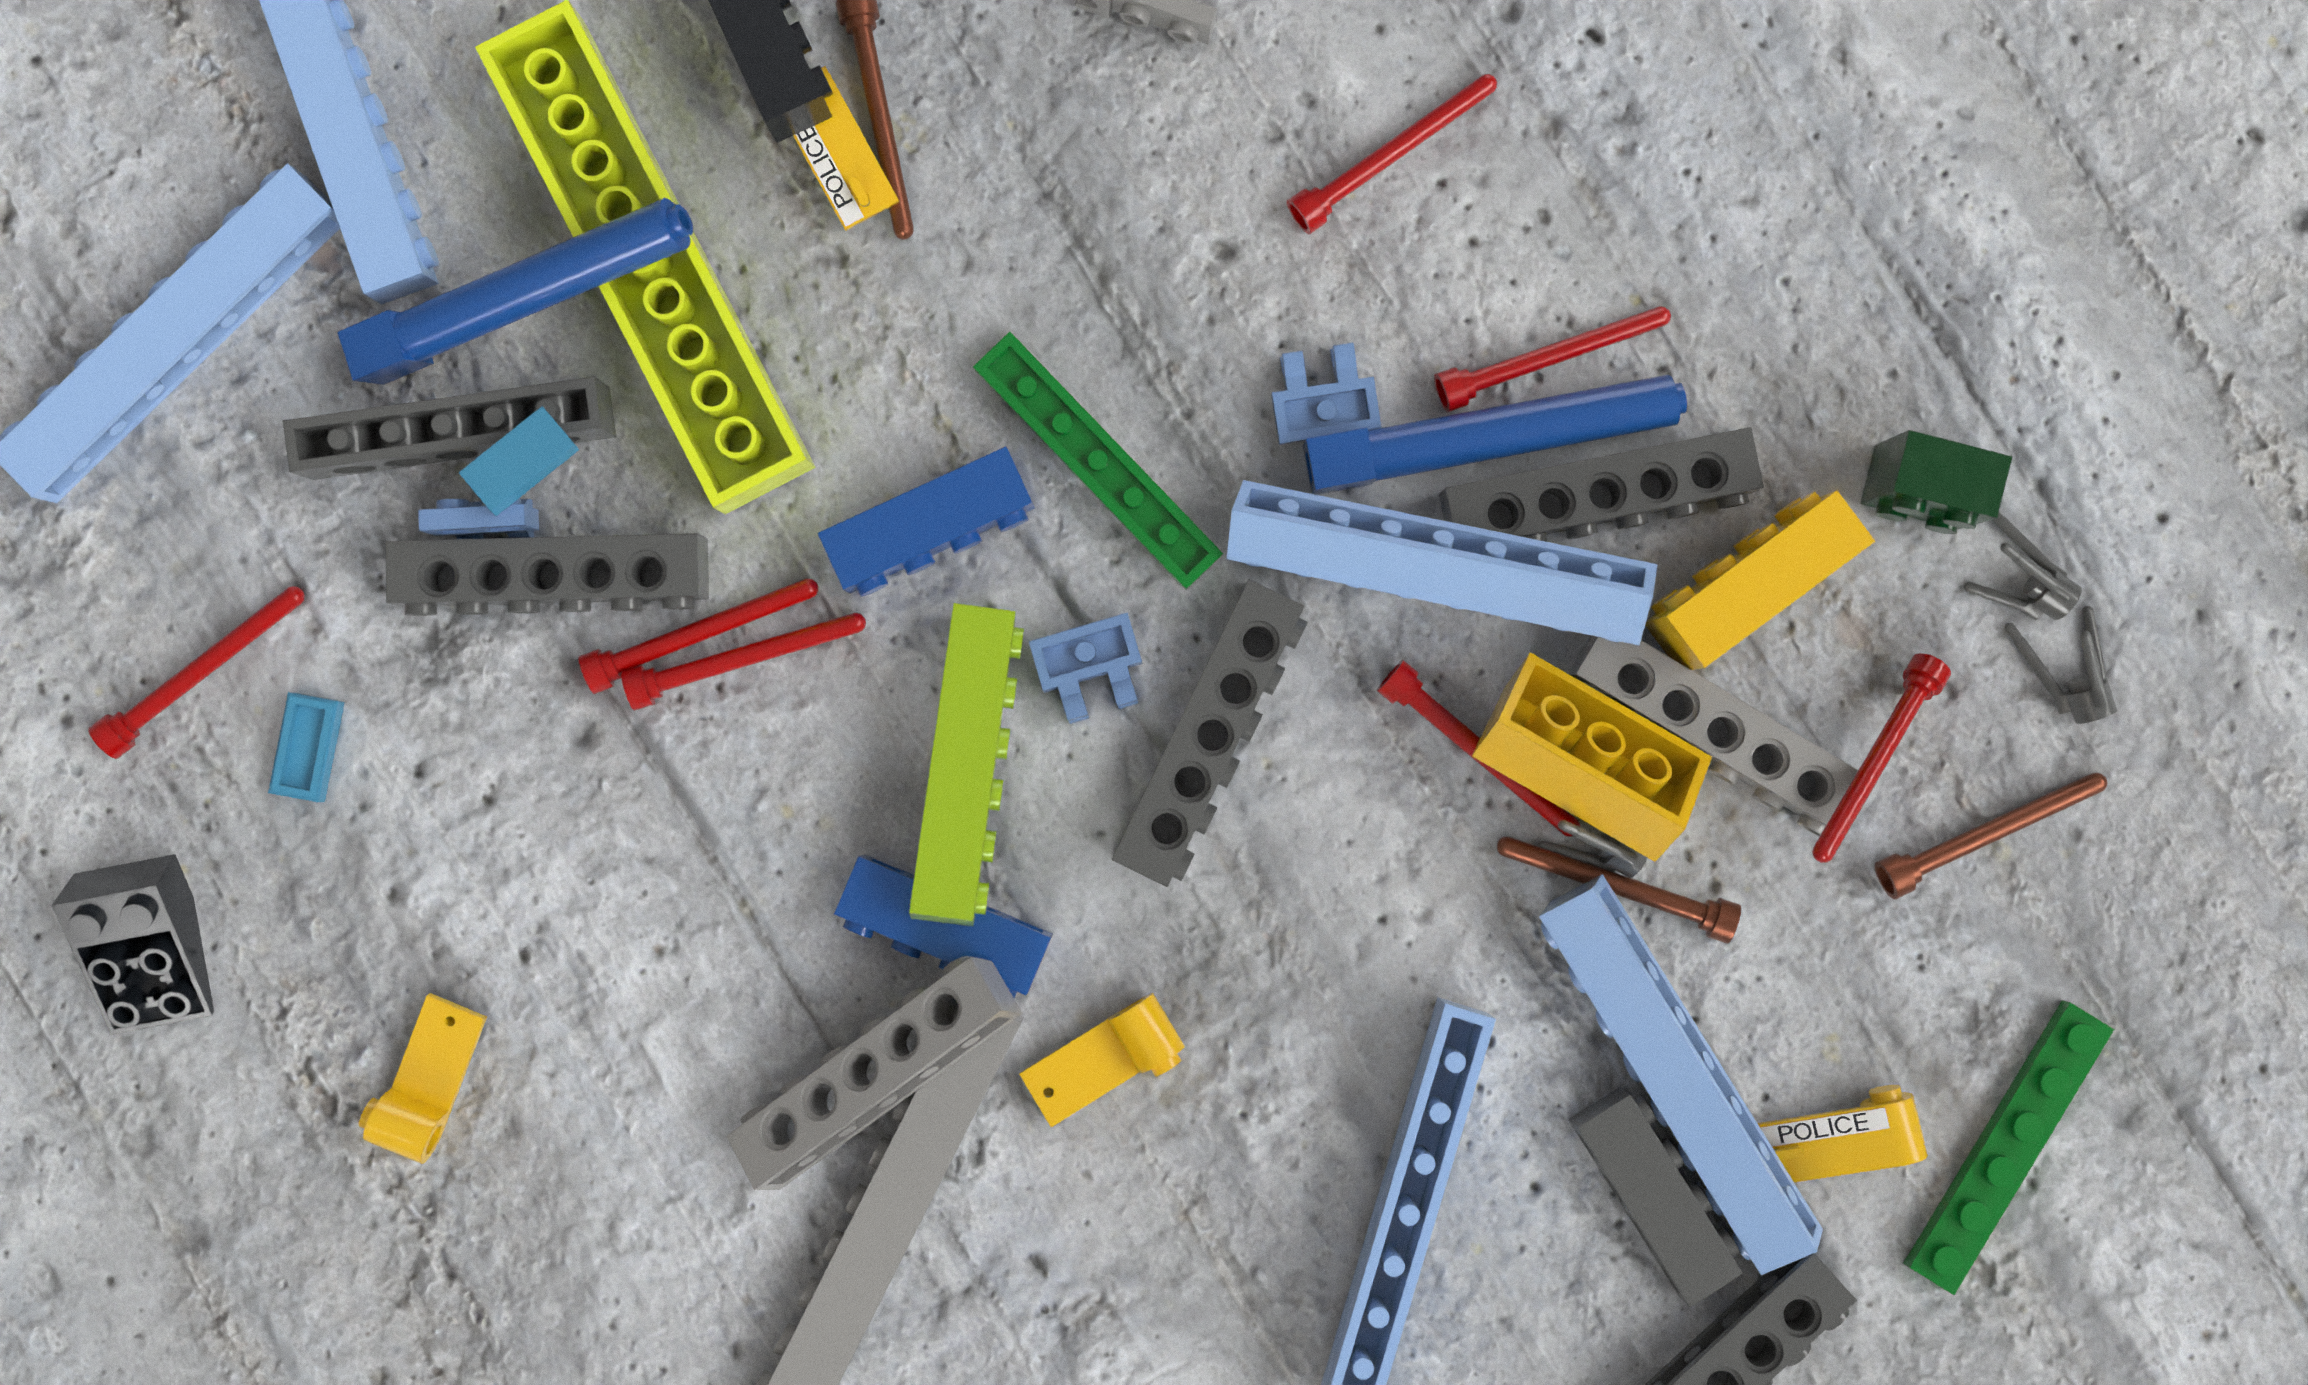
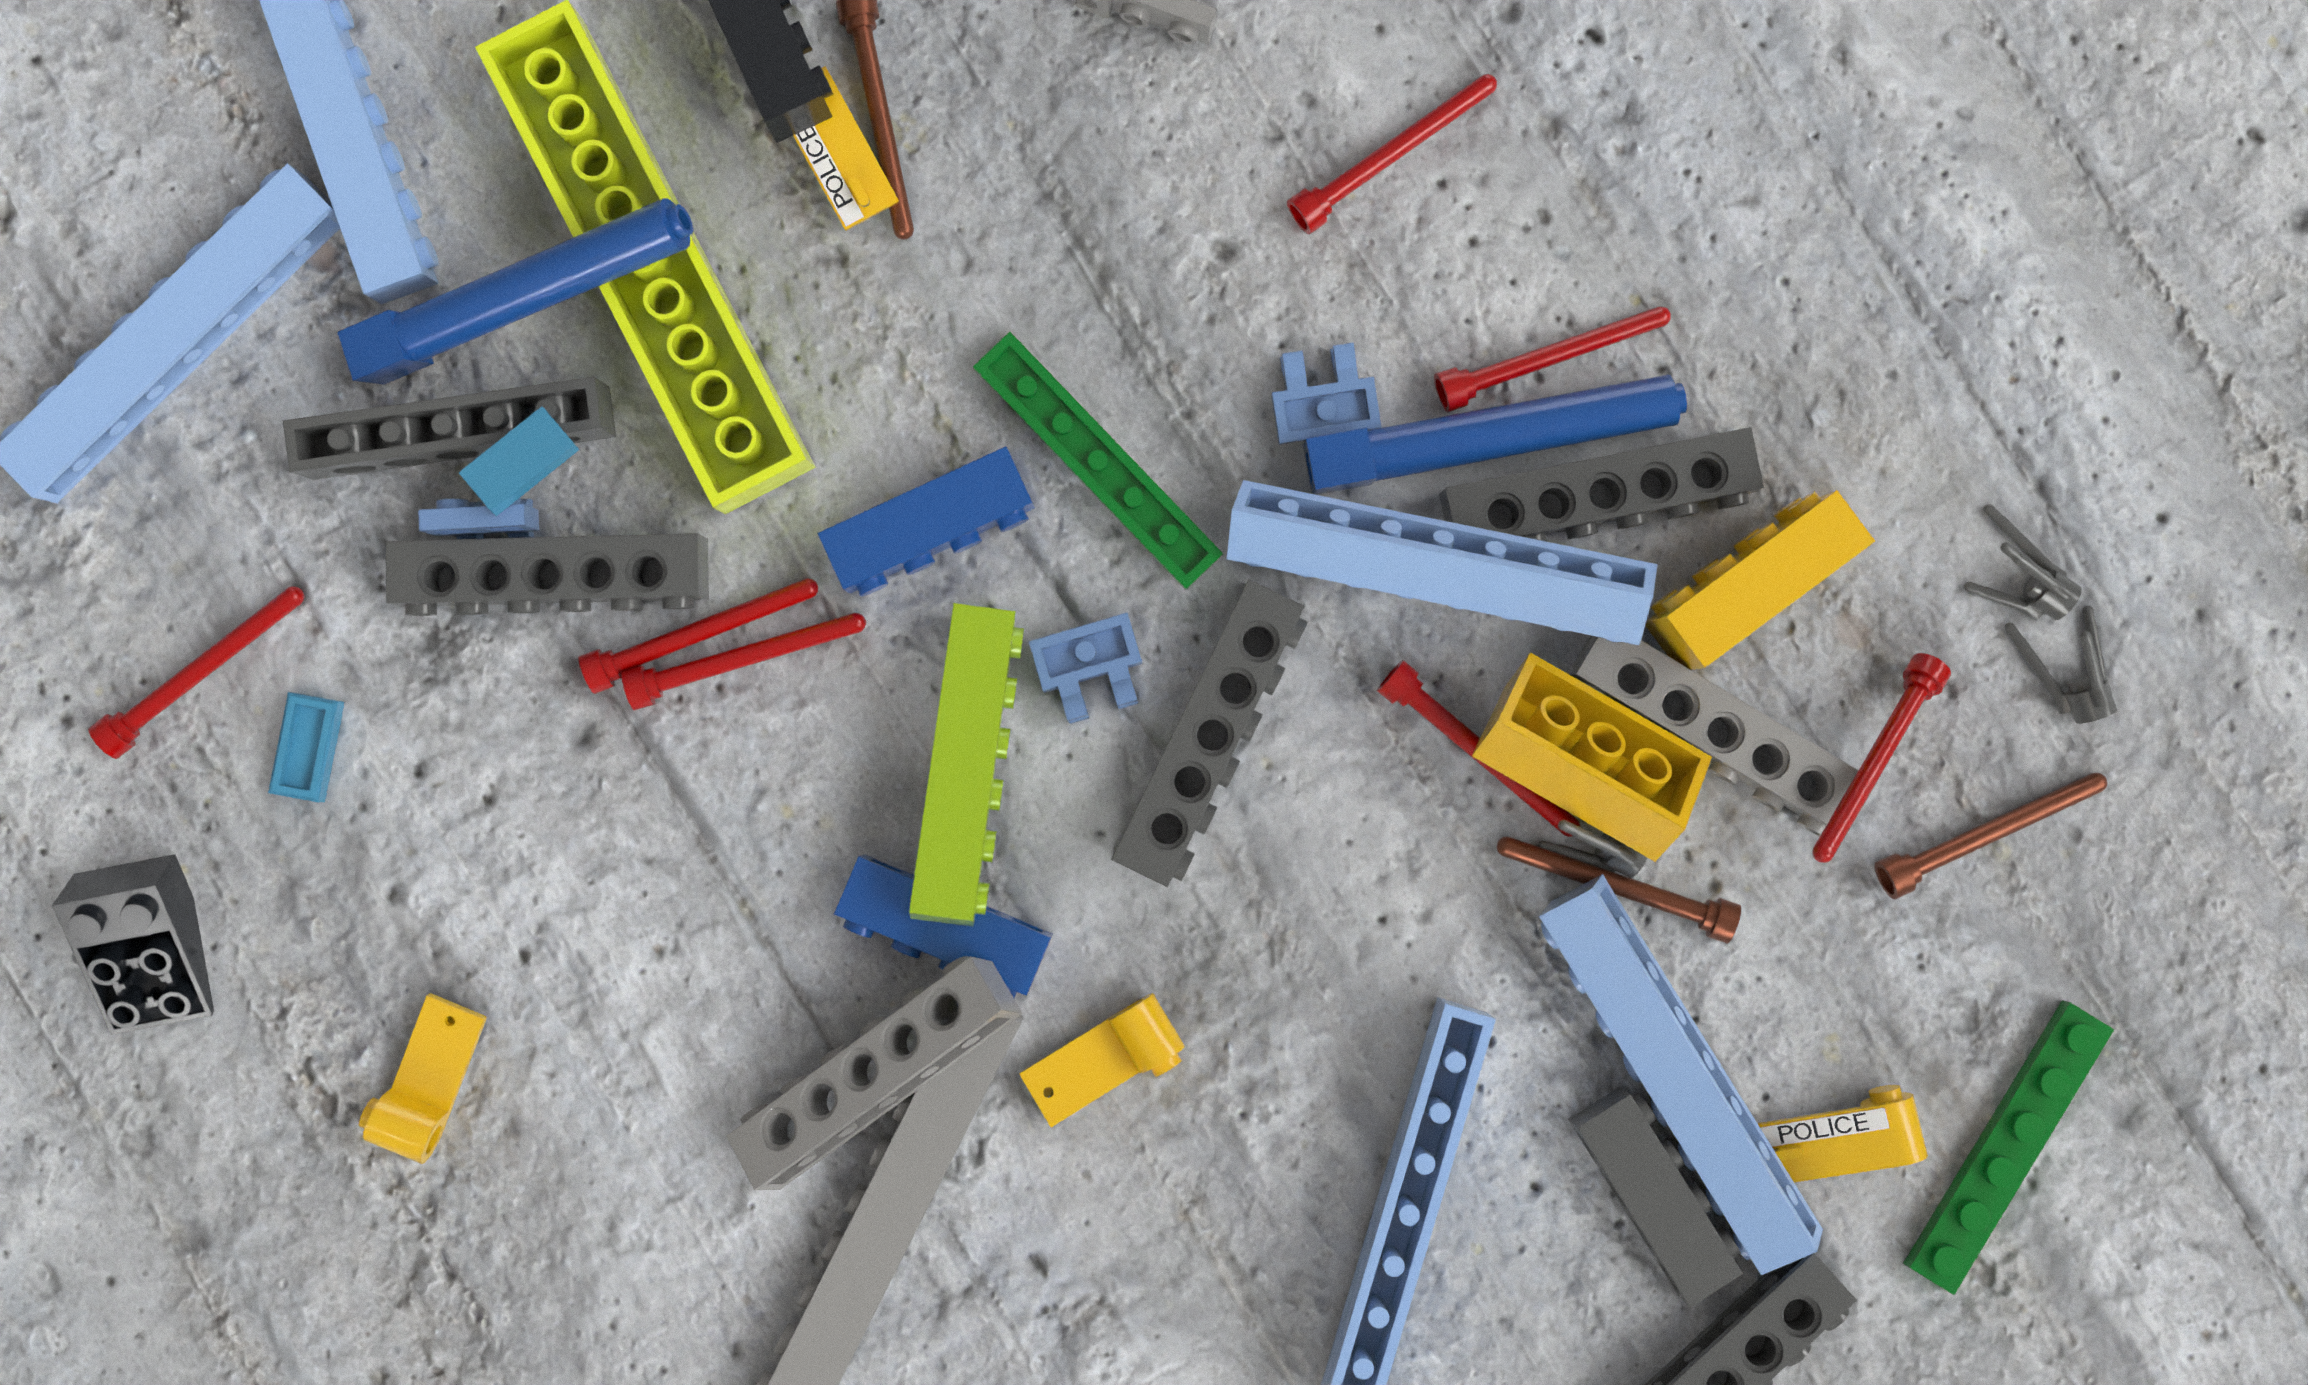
(1935, 482): dark green brick -> none

